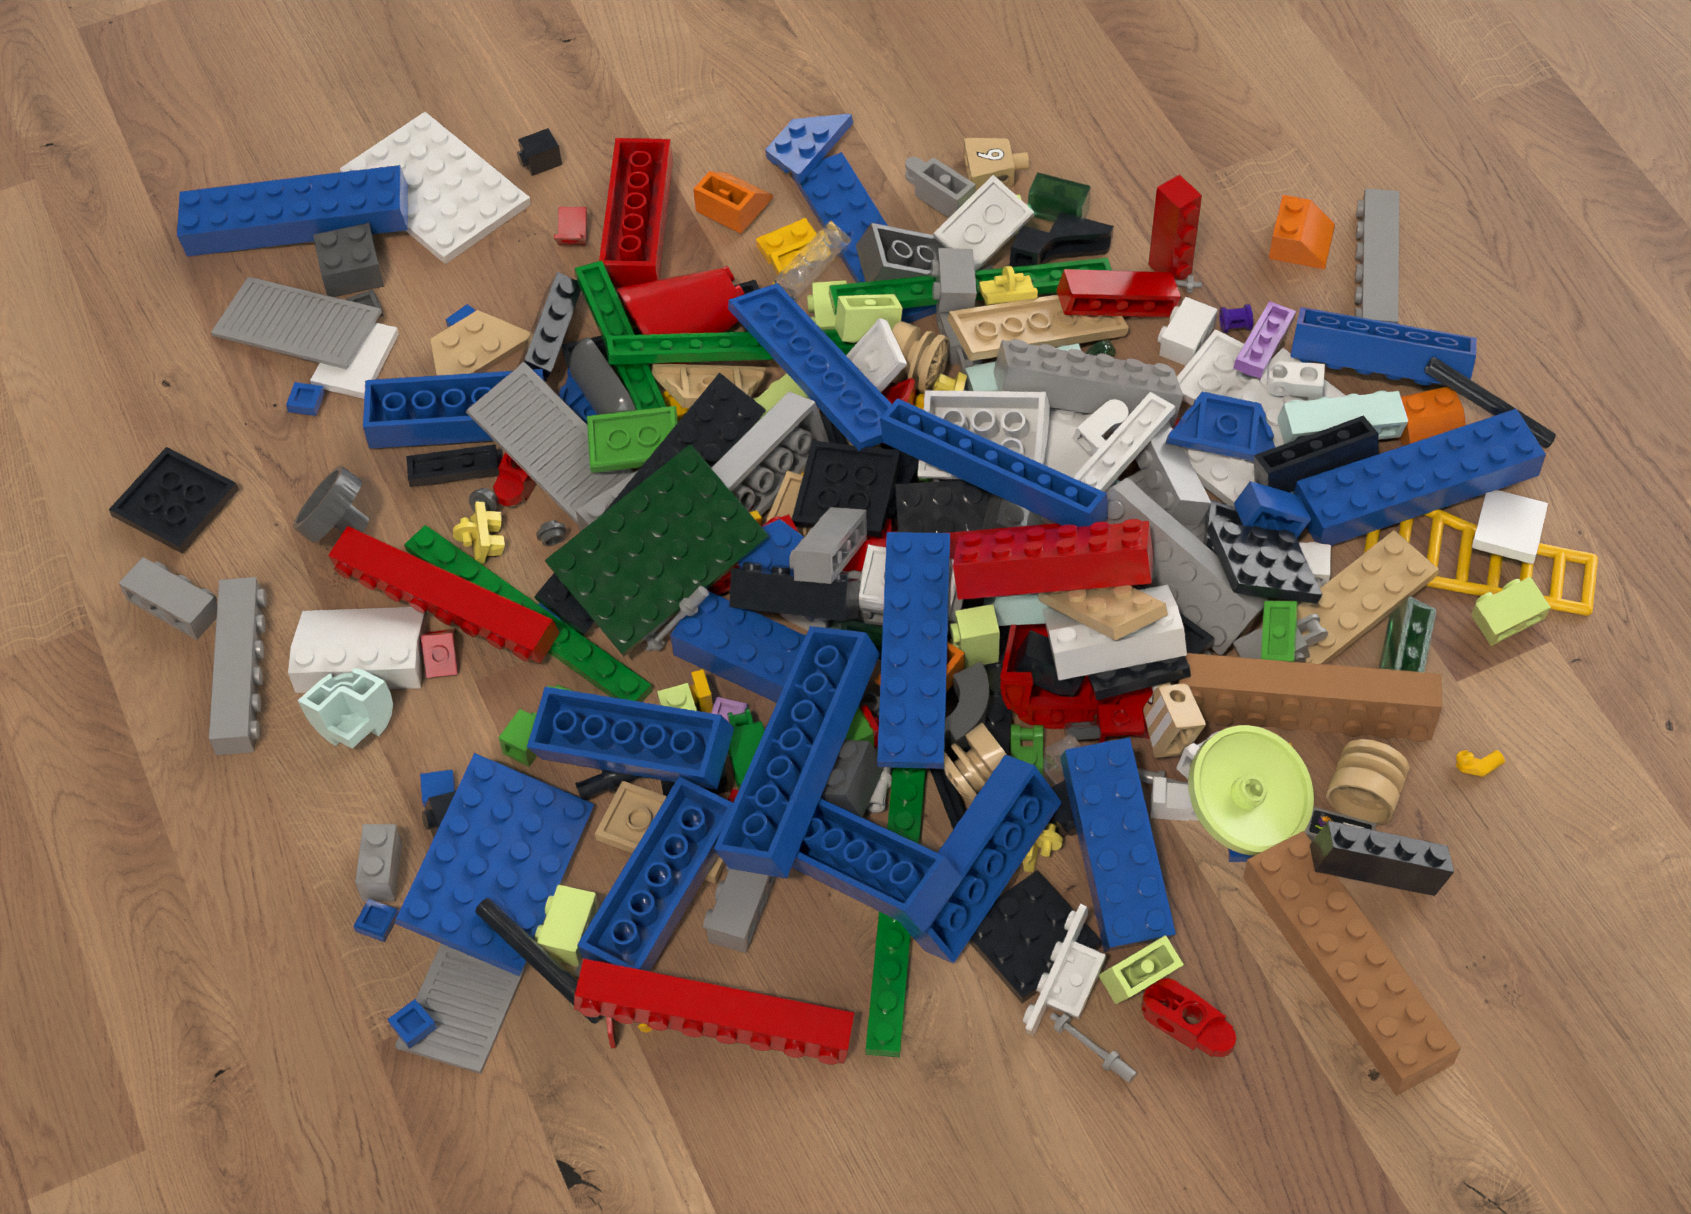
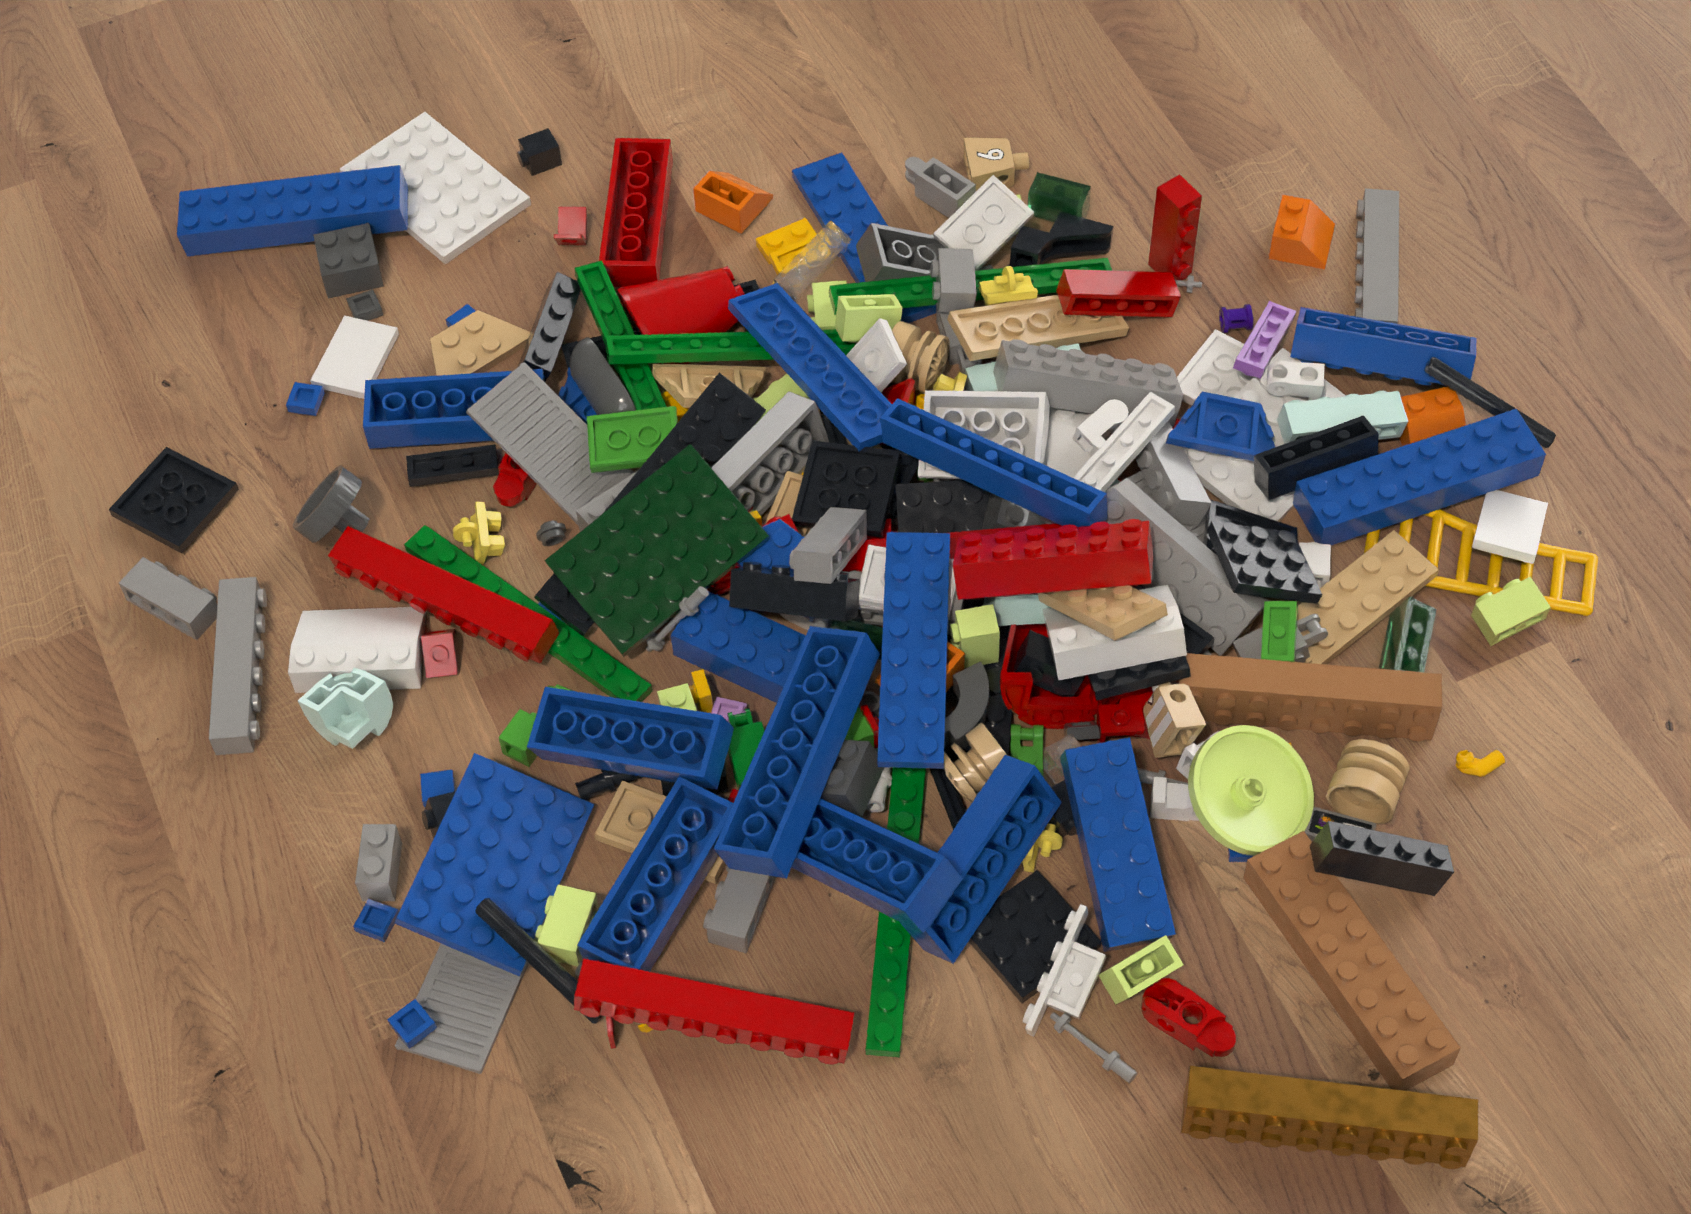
(296, 322): light grey window -> none
(484, 495): dark grey plate -> none
(806, 143): wing -> none
(1102, 347): clear green tile -> none
(1187, 331): white brick -> none
(1271, 509): blue brick -> none
(1330, 1117): none -> pearl gold brick

